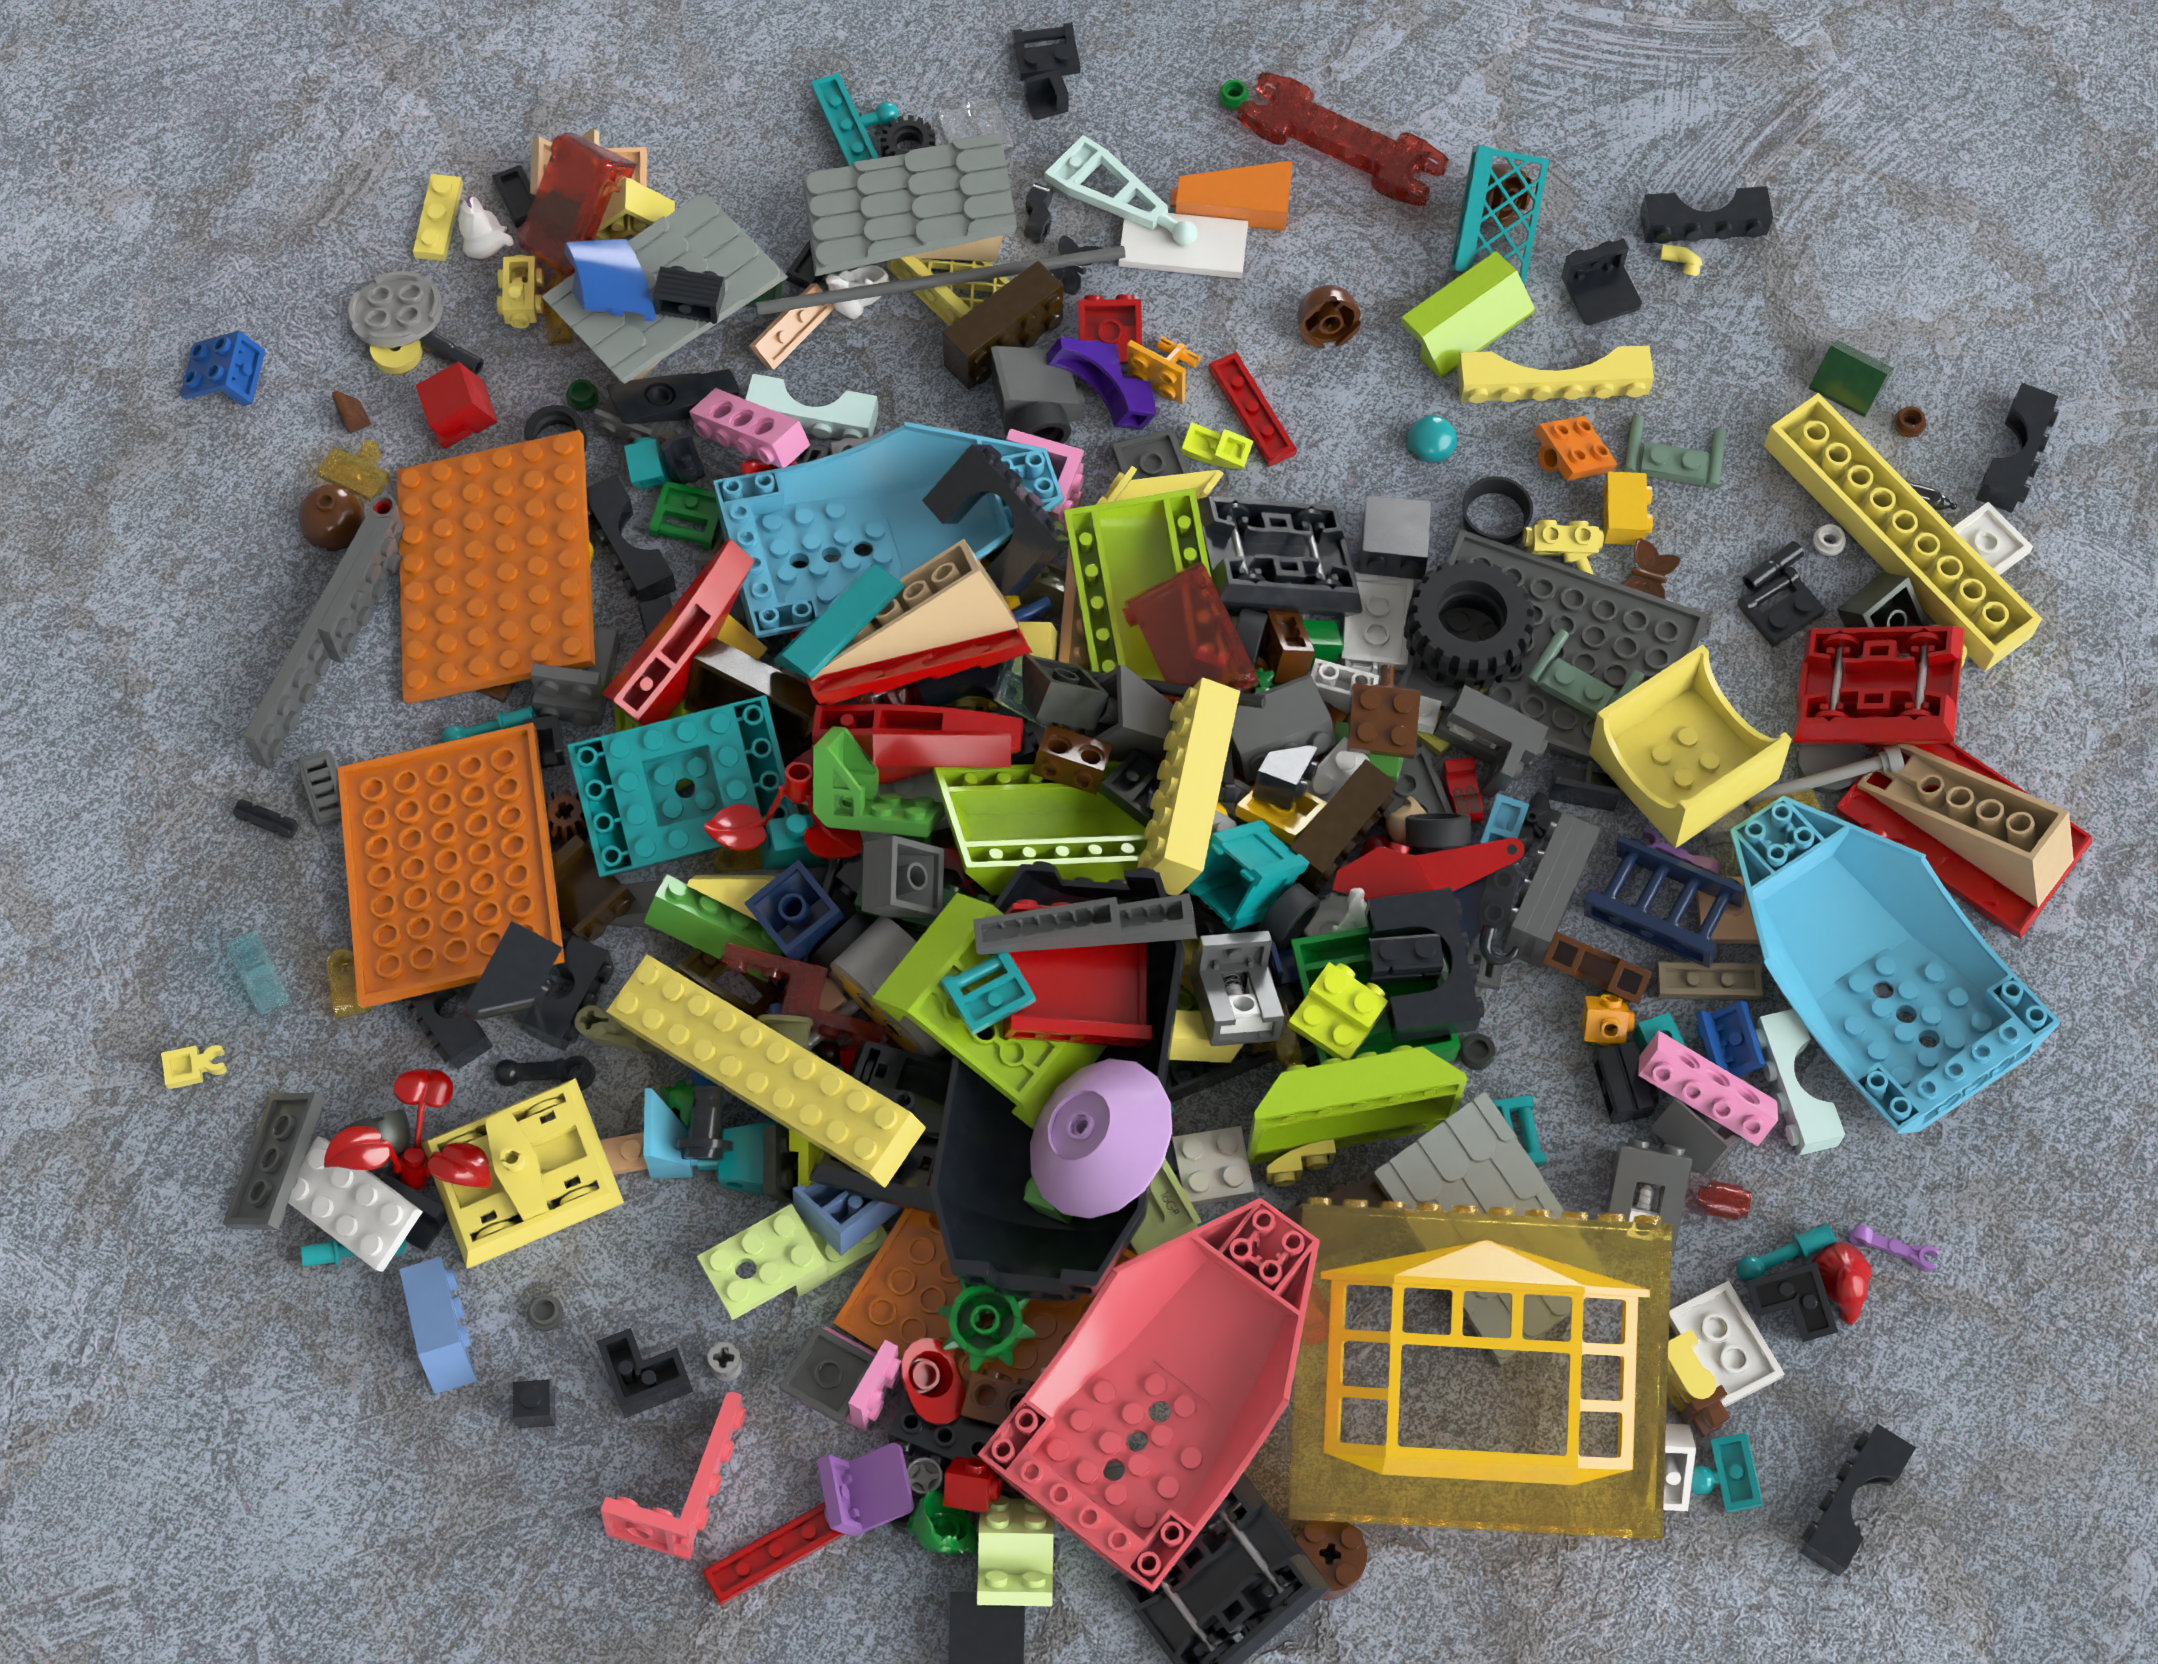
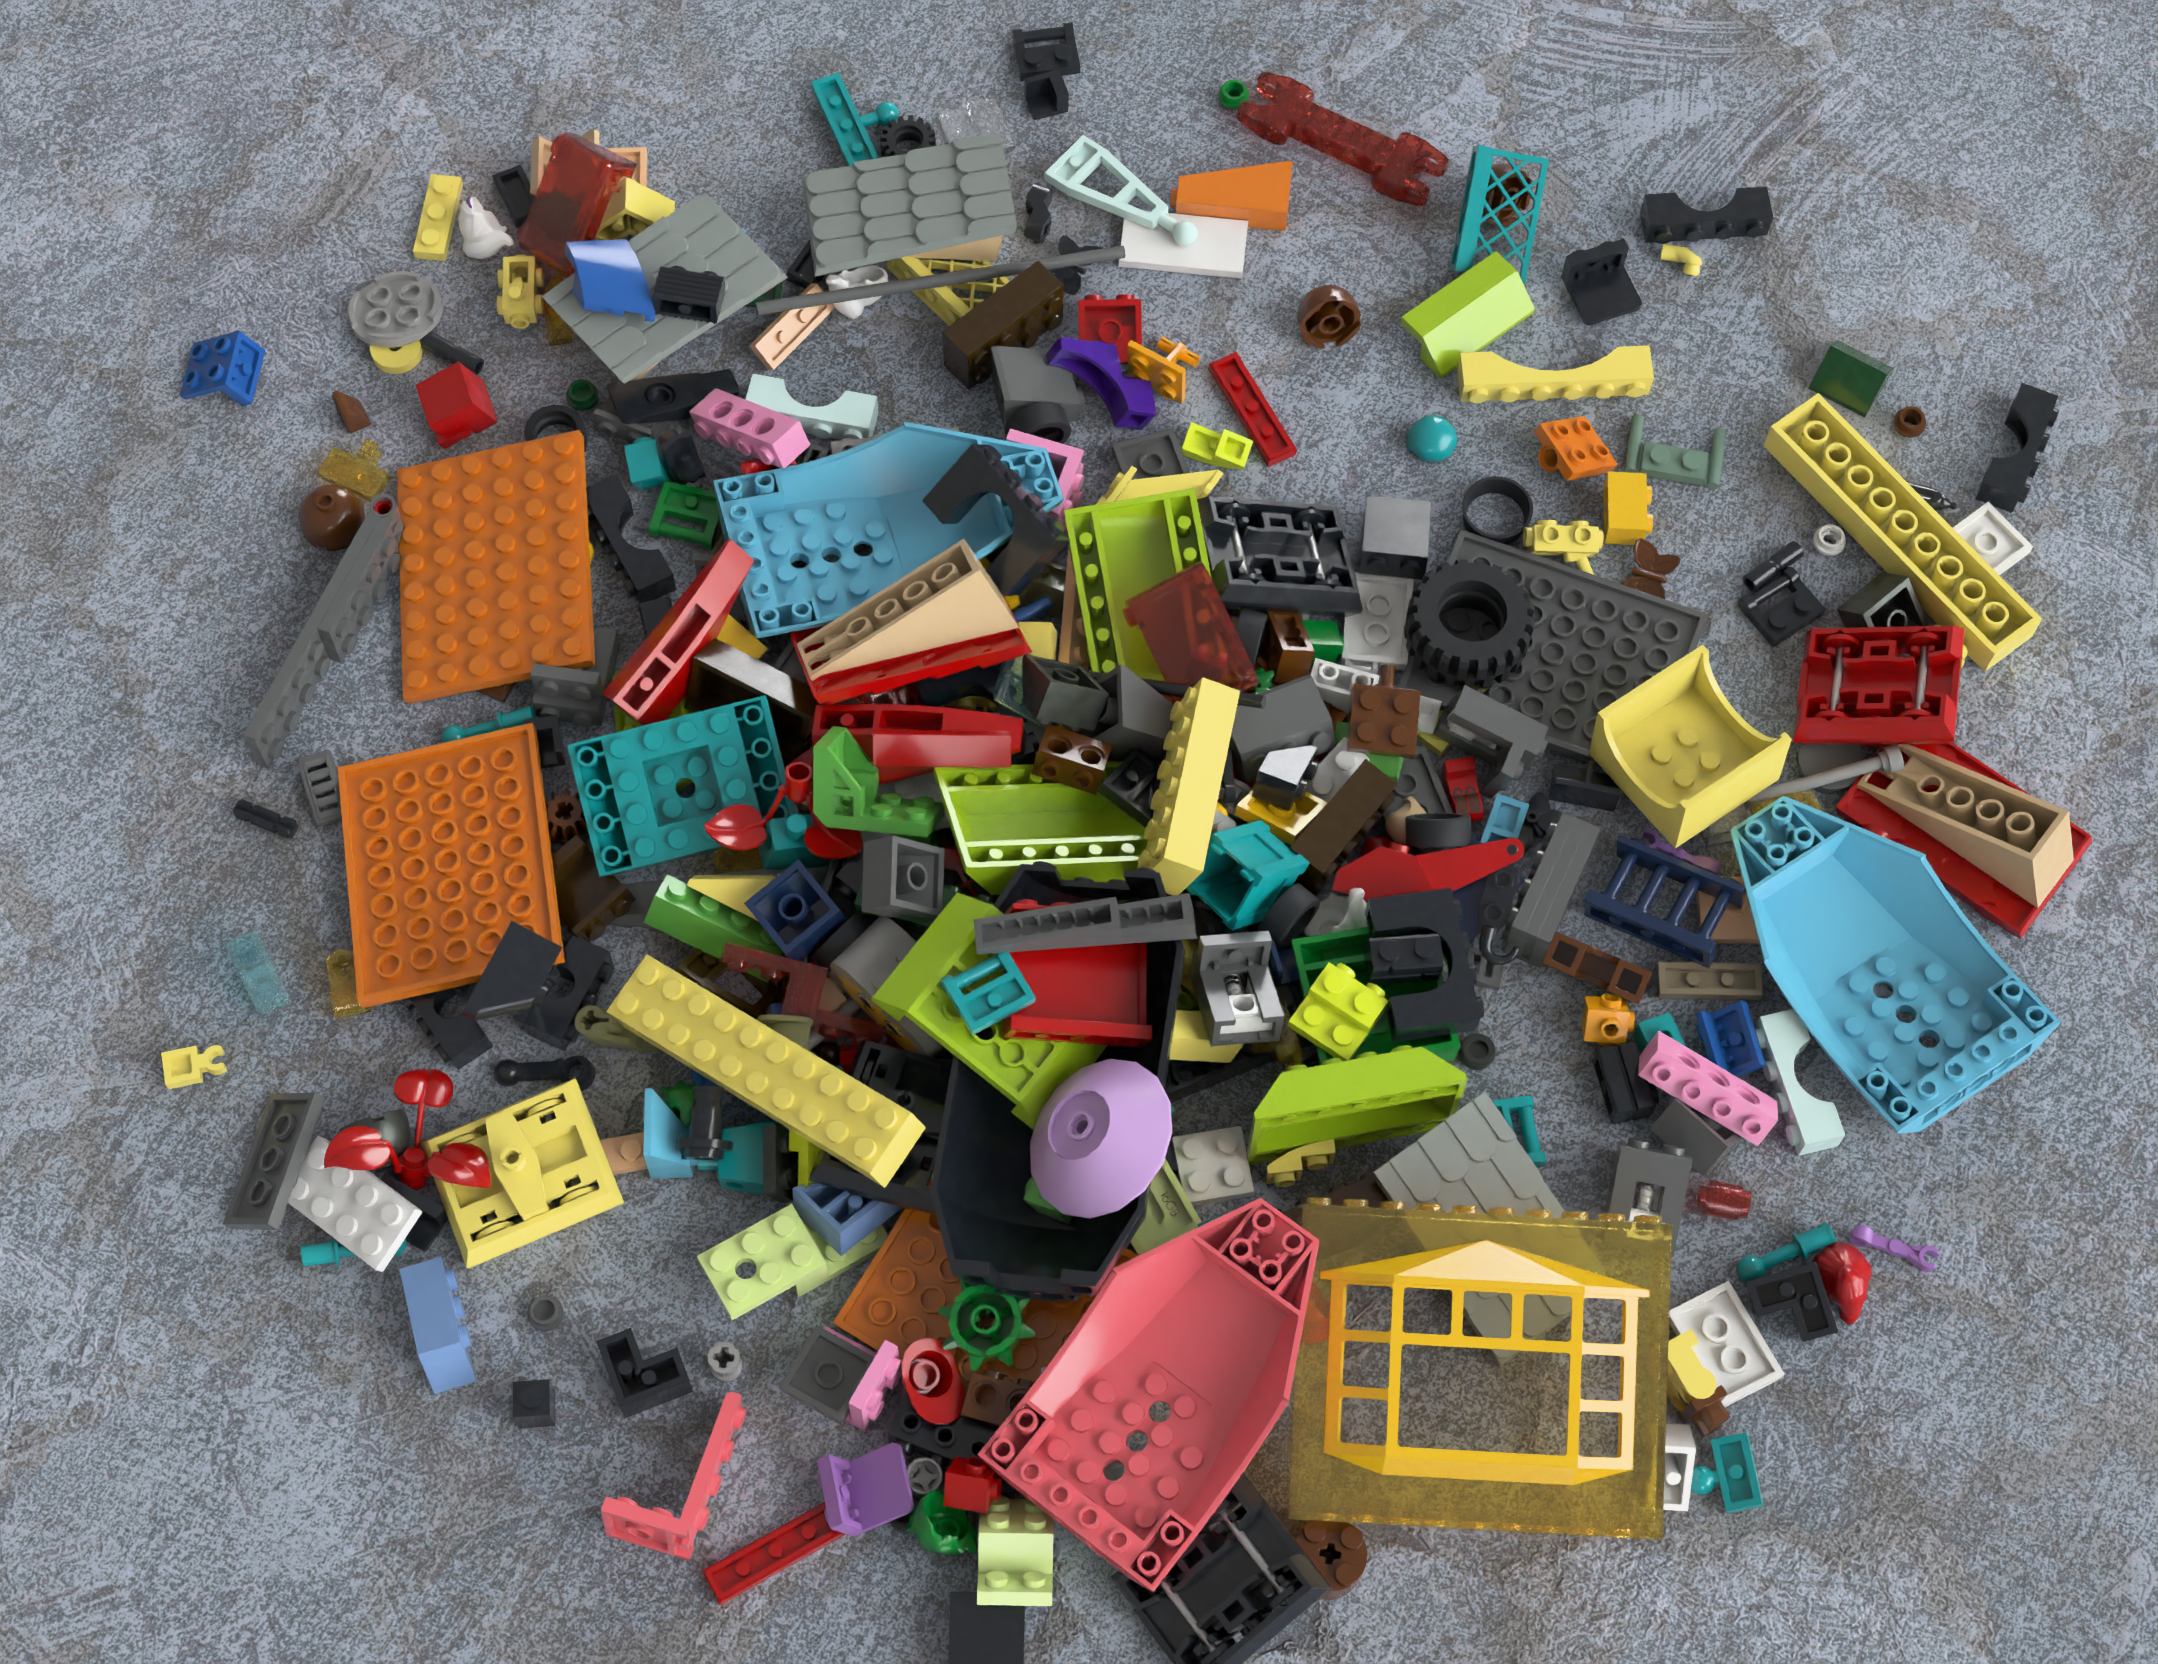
(839, 622): teal slope -> none
(1573, 684): sand green plate -> none
(1835, 1537): black arch -> none

